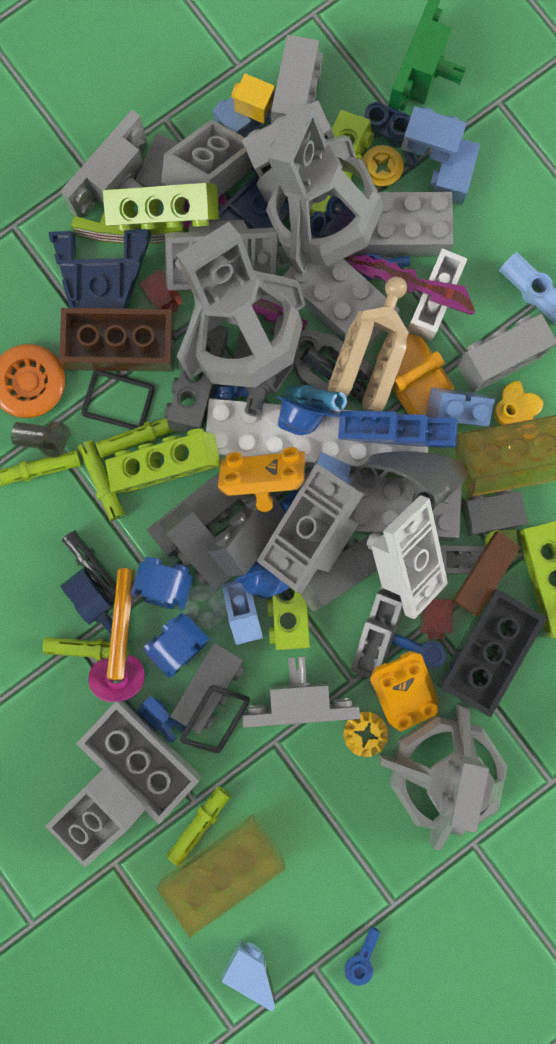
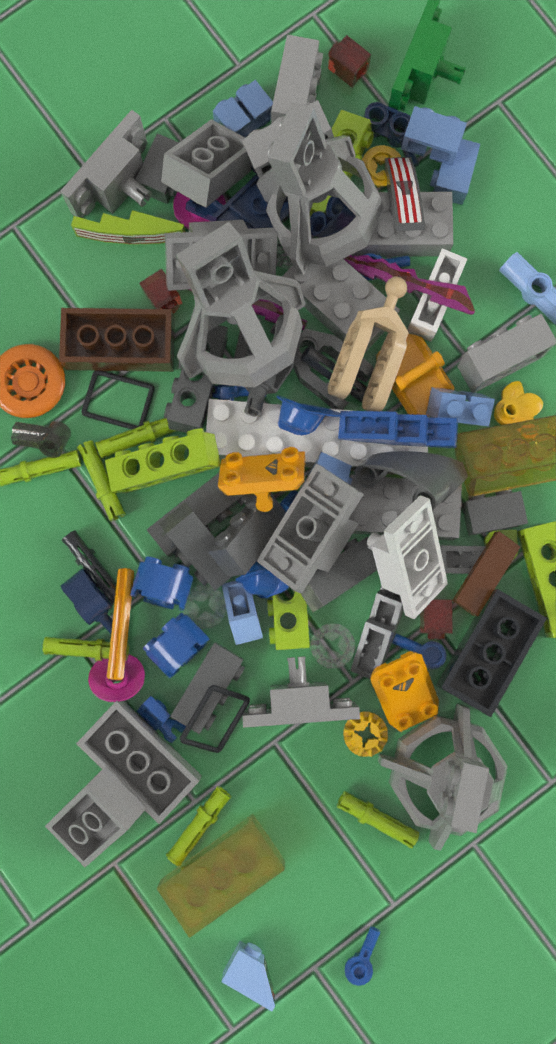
(100, 281): dark blue wing -> none
(120, 205): lime brick -> none
(253, 98): yellow brick -> none
(310, 395): dark azure pin -> none
(319, 647): none -> clear gear
(348, 60): none -> clear red brick
(372, 816): none -> lime pin
(404, 194): none -> slope

